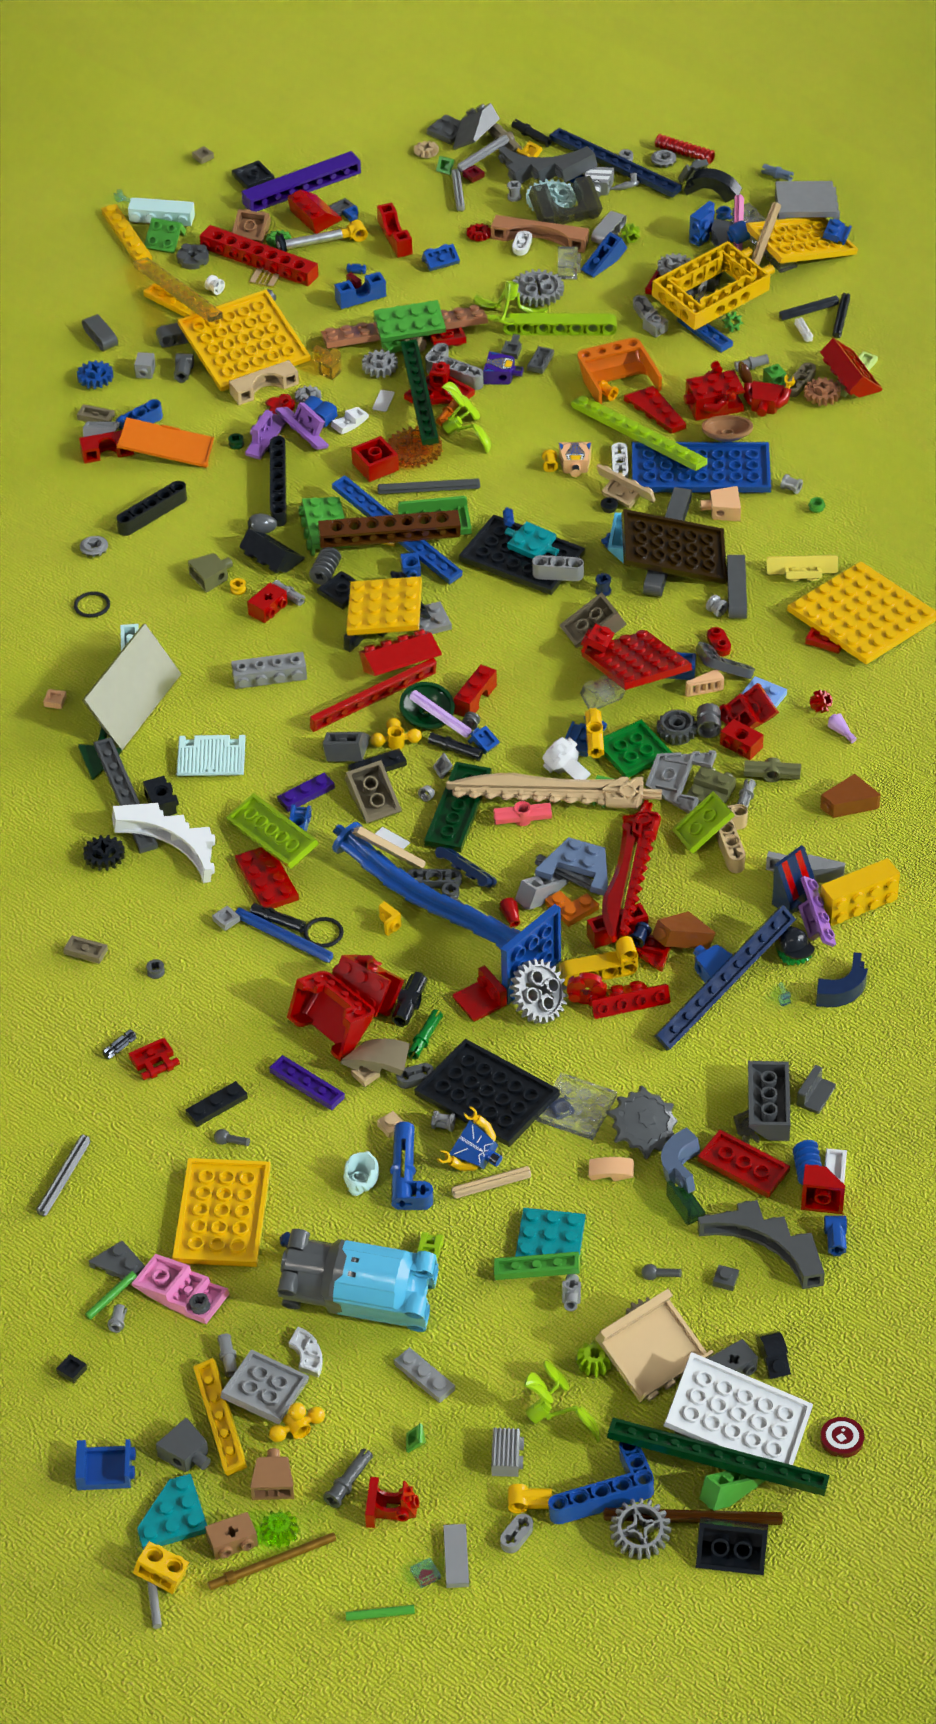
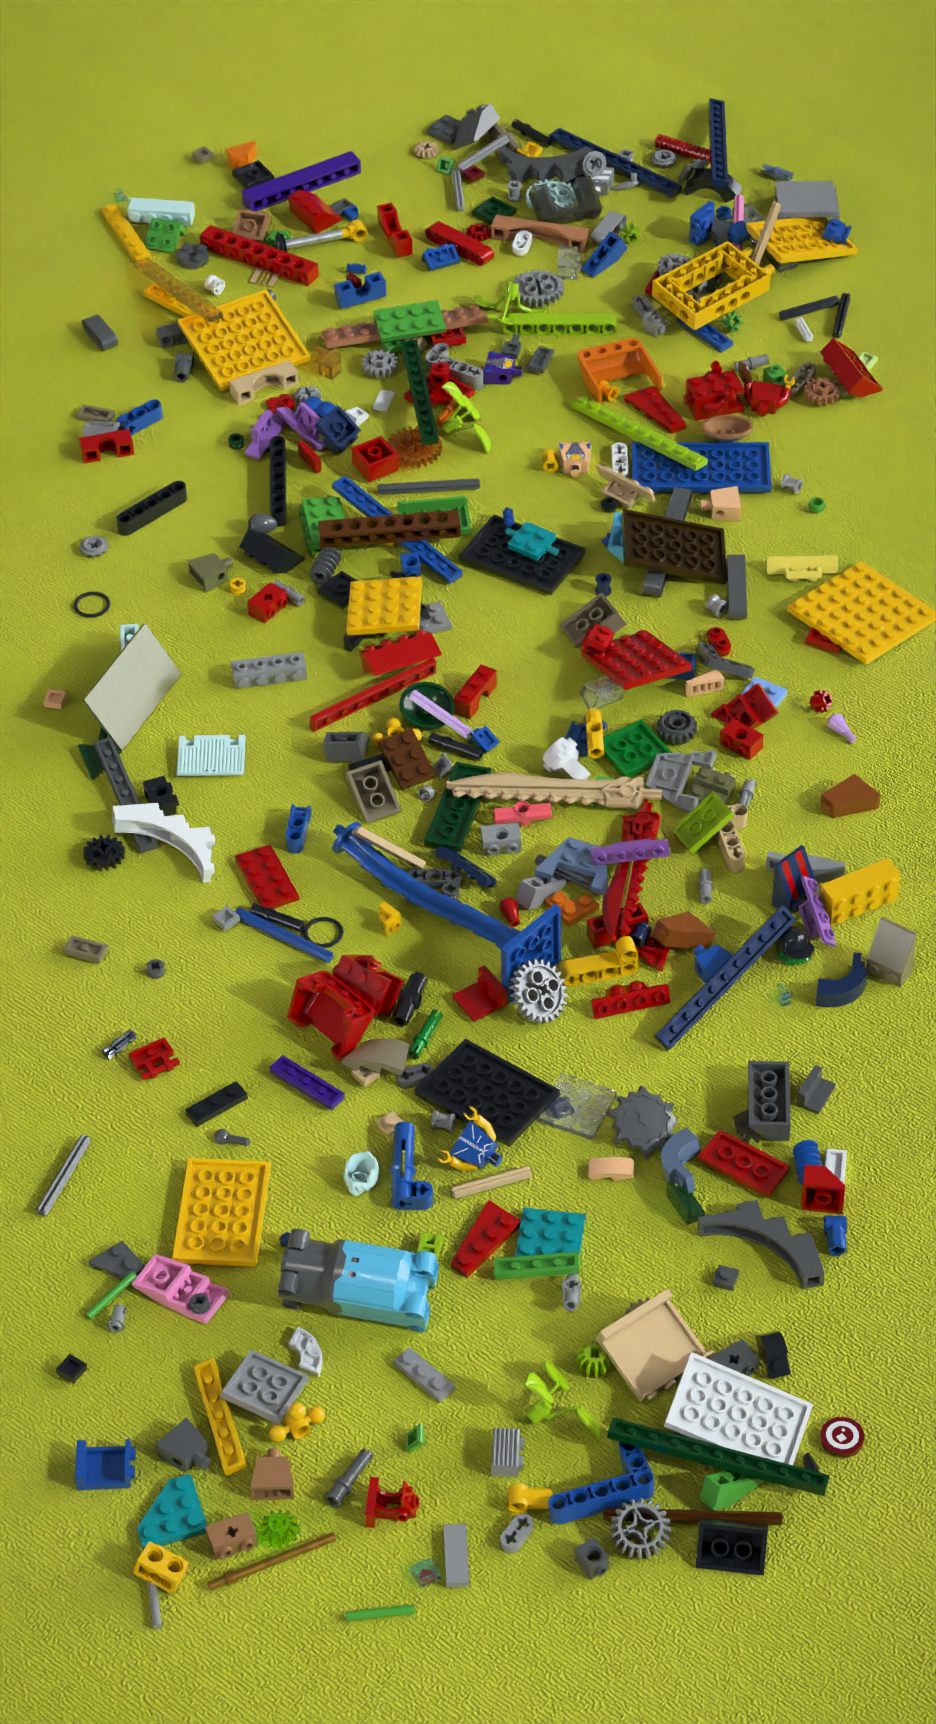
(95, 374): blue gear -> none
(145, 365): light grey brick -> none
(166, 442): orange door -> none
(227, 1354): light grey pin -> none
(241, 154): none -> orange slope
(272, 831): lime plate -> none
(306, 791): dark purple plate -> none
(309, 457): none -> red tile
(337, 429): none -> dark blue plate
(393, 838): white sticker -> none
(406, 759): none -> reddish brown plate
(465, 245): none -> red beam
(471, 720): dark grey bush -> none
(485, 1237): none -> red wing
(491, 208): none -> dark green tile
(501, 839): none -> light grey brick
(558, 568): light grey beam -> none
(577, 985): red plate -> none
(589, 1551): none -> dark grey brick
(600, 161): none -> light grey gear
(630, 851): none -> medium lavender bracket
(651, 1272): dark grey bar -> none
(705, 886): none -> light grey axle
(708, 720): flat silver wheel -> none
(717, 143): none -> dark blue plate
(772, 769): olive piece -> none
(810, 1463): none -> black bar
(892, 952): none -> dark tan slope

